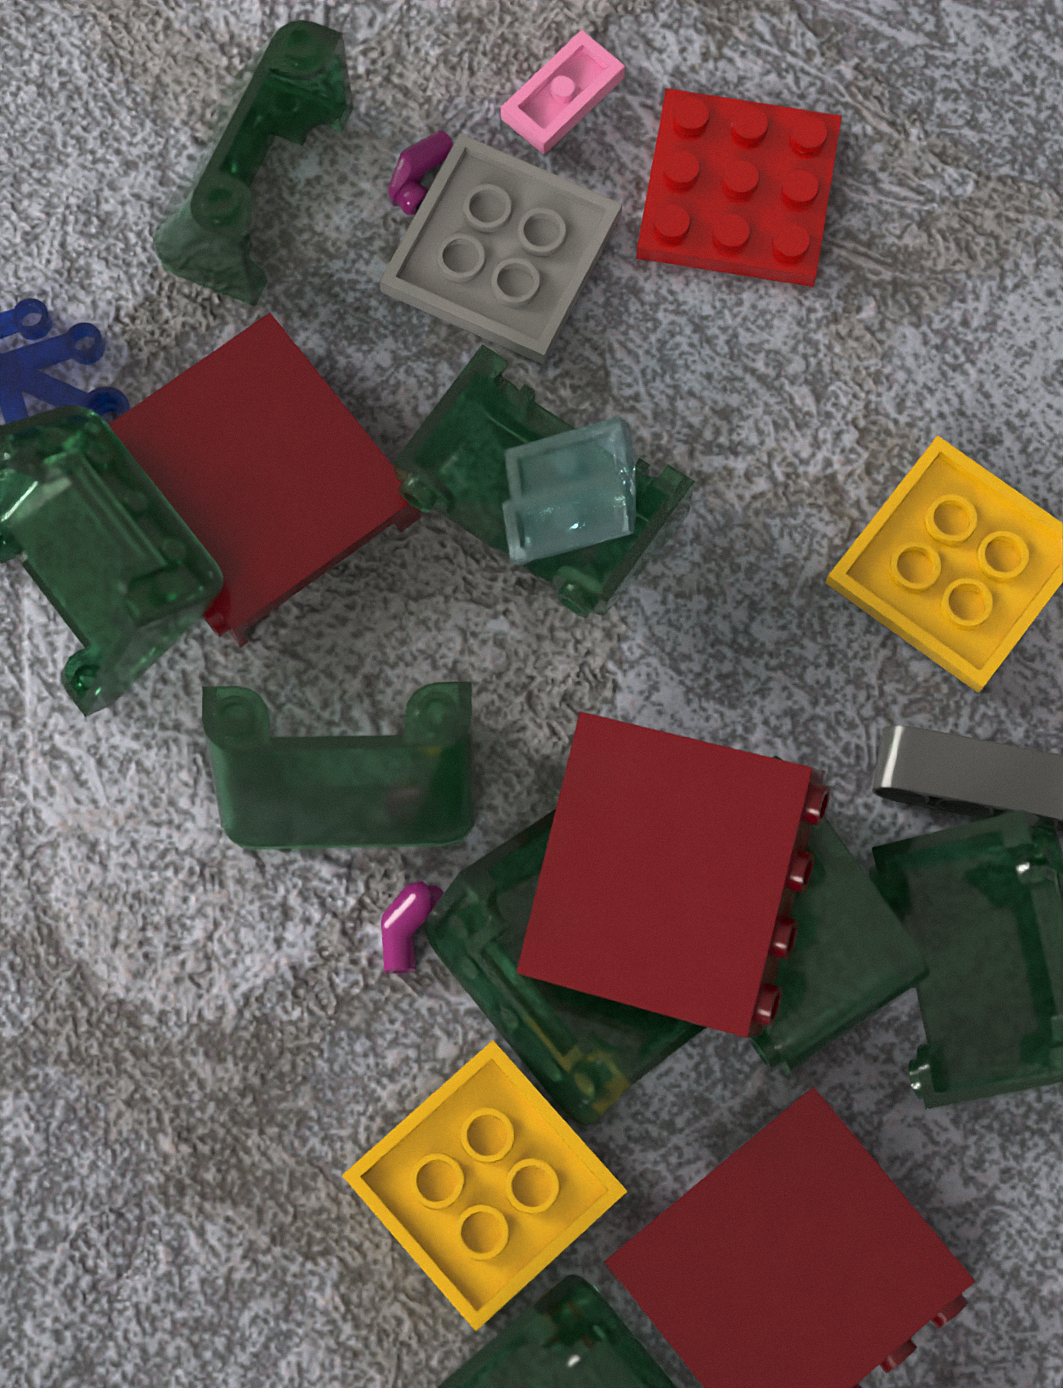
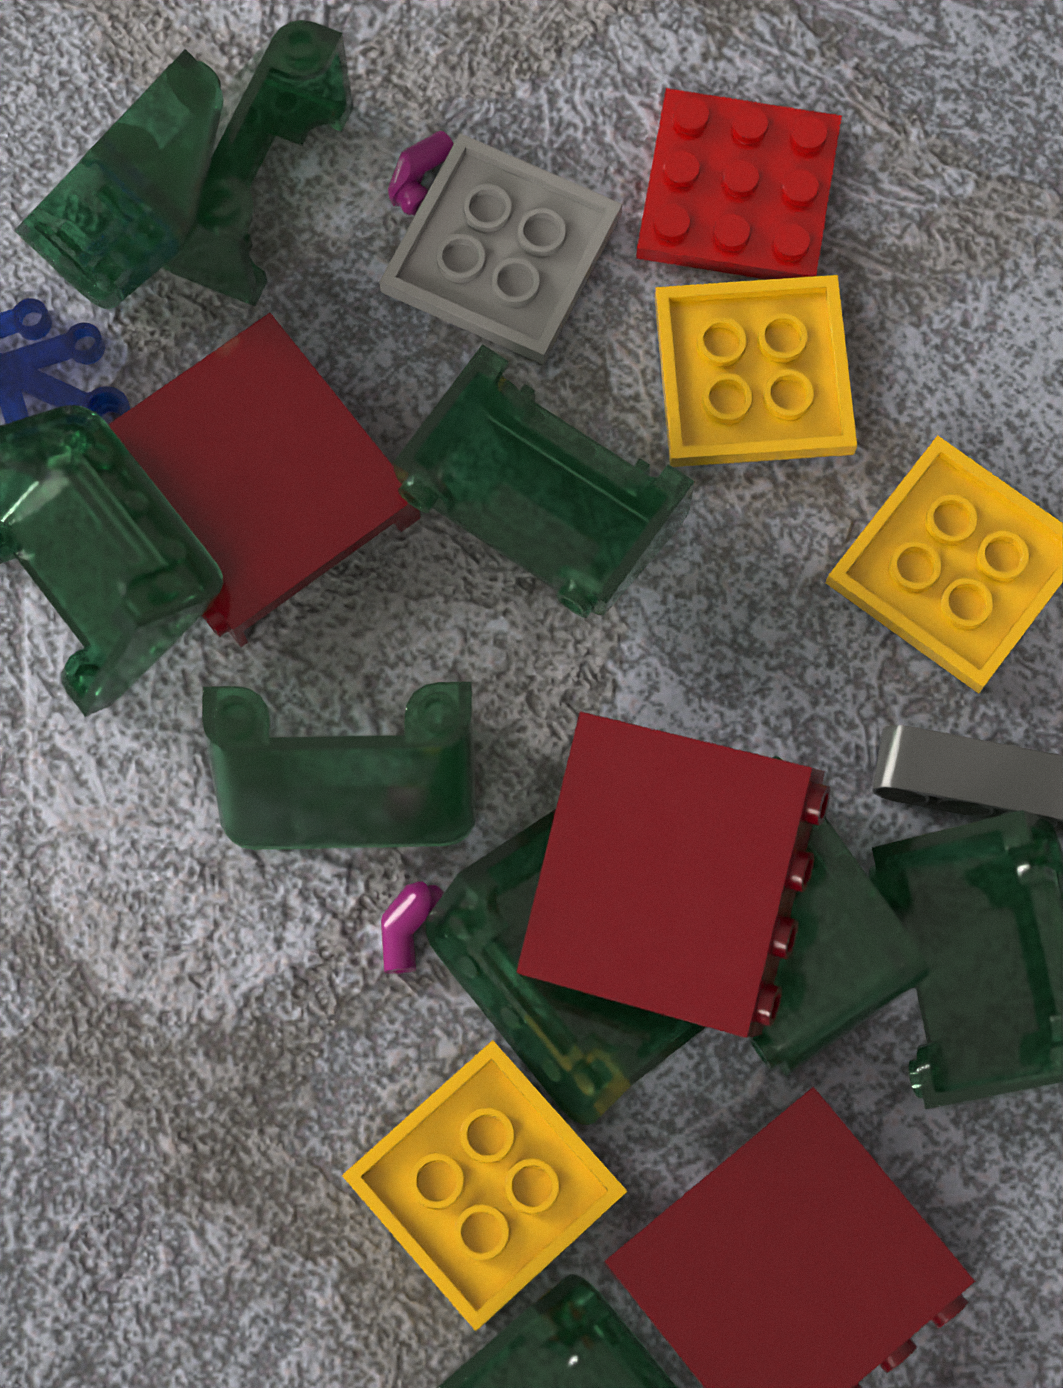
(135, 189): none -> clear green windscreen
(562, 92): bright pink plate -> none
(570, 491): clear light blue slope -> none
(754, 371): none -> yellow plate

